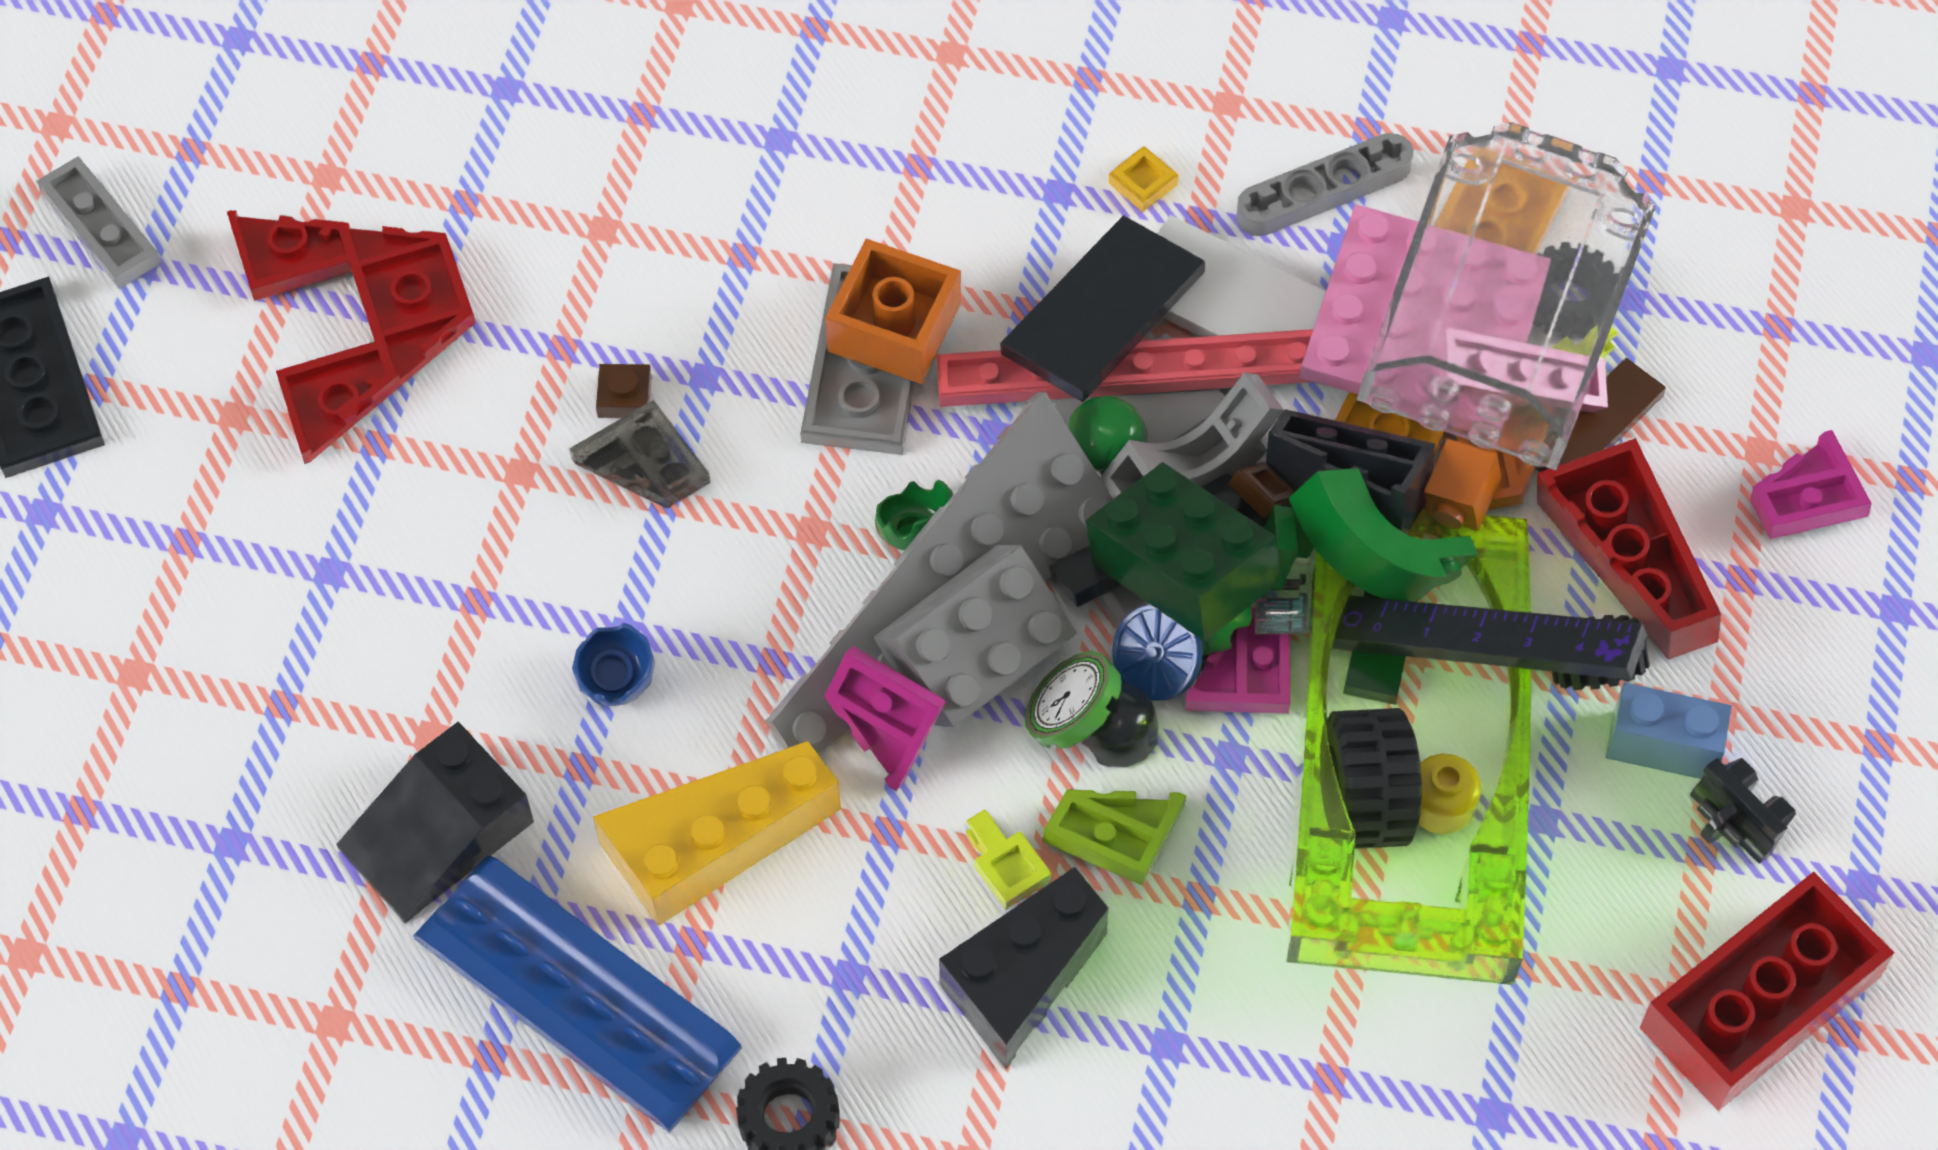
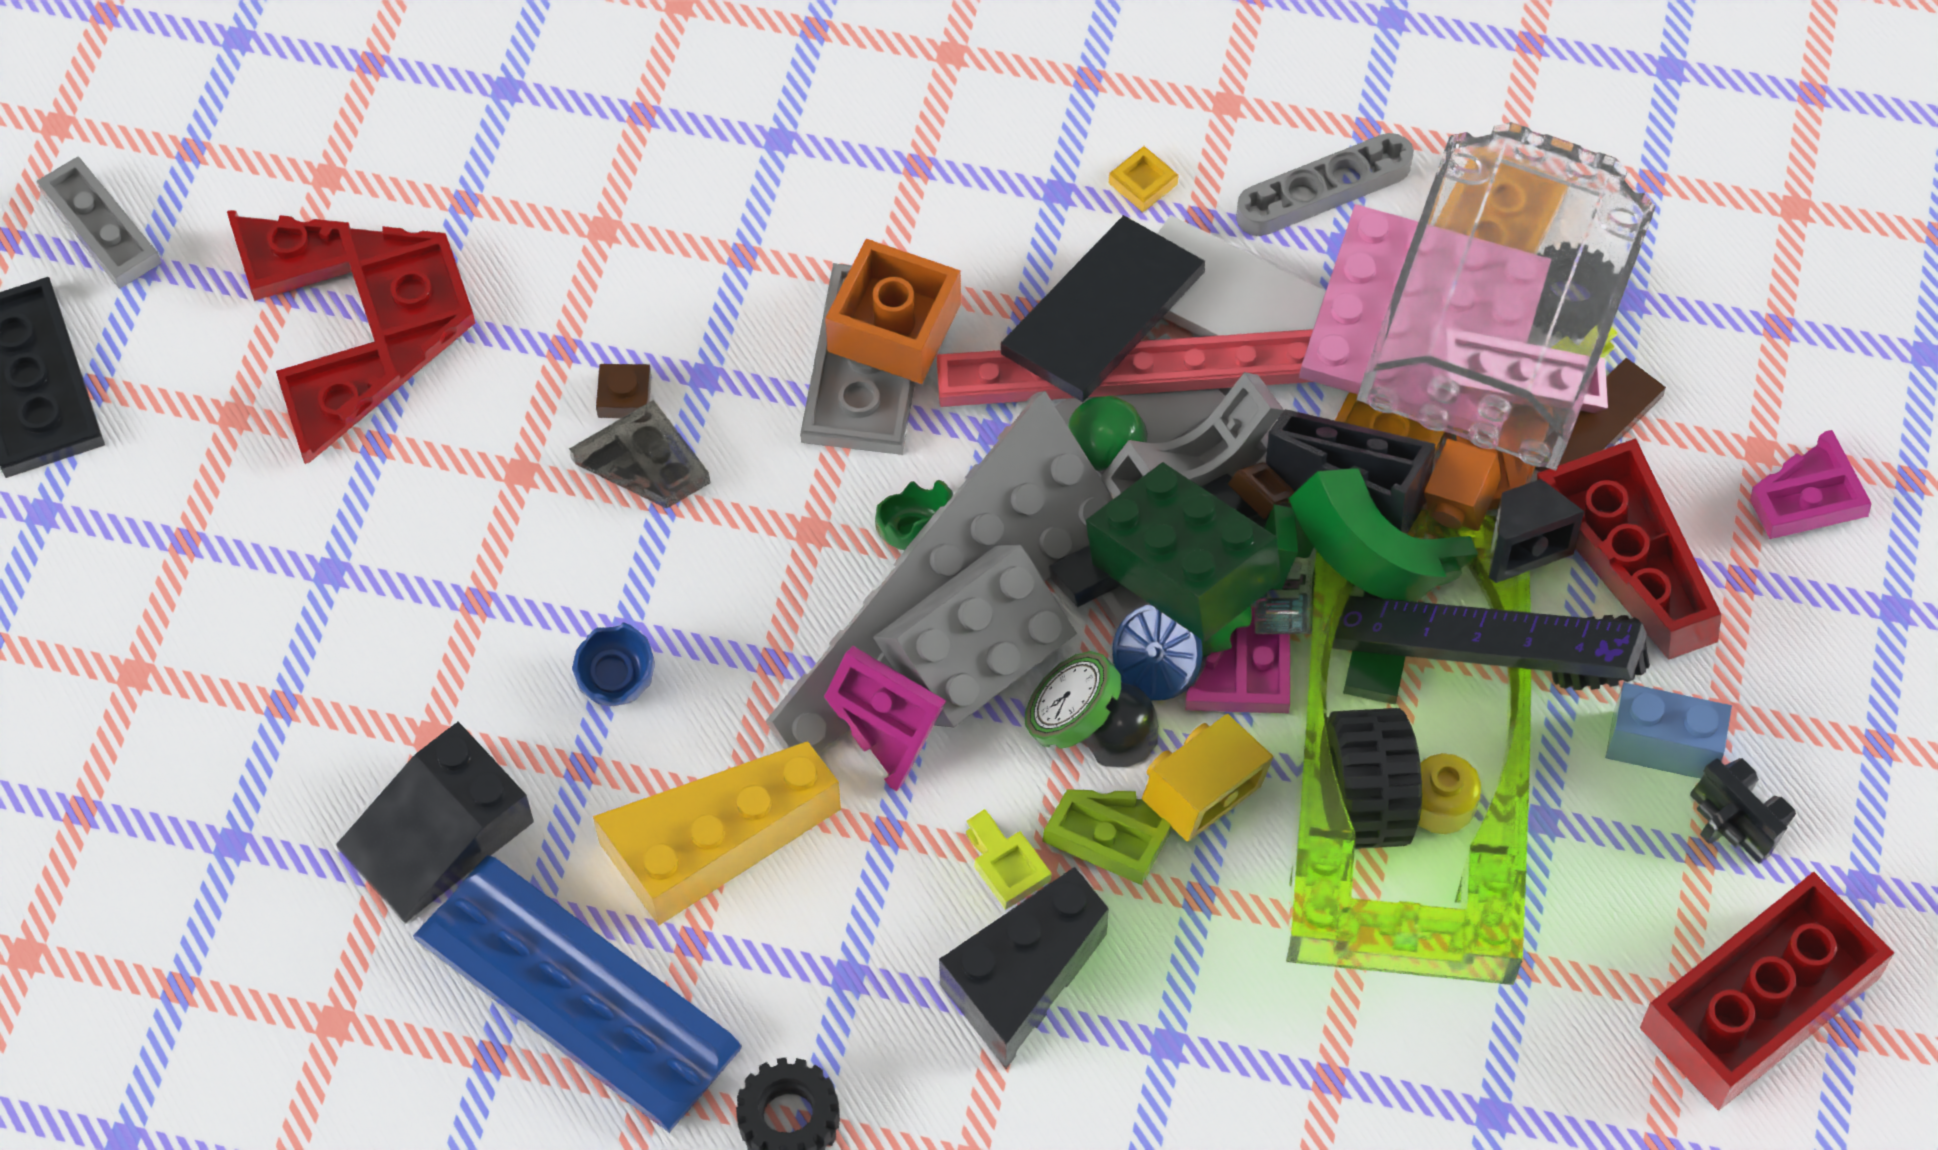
(1206, 776): none -> yellow brick
(1532, 530): none -> black slope

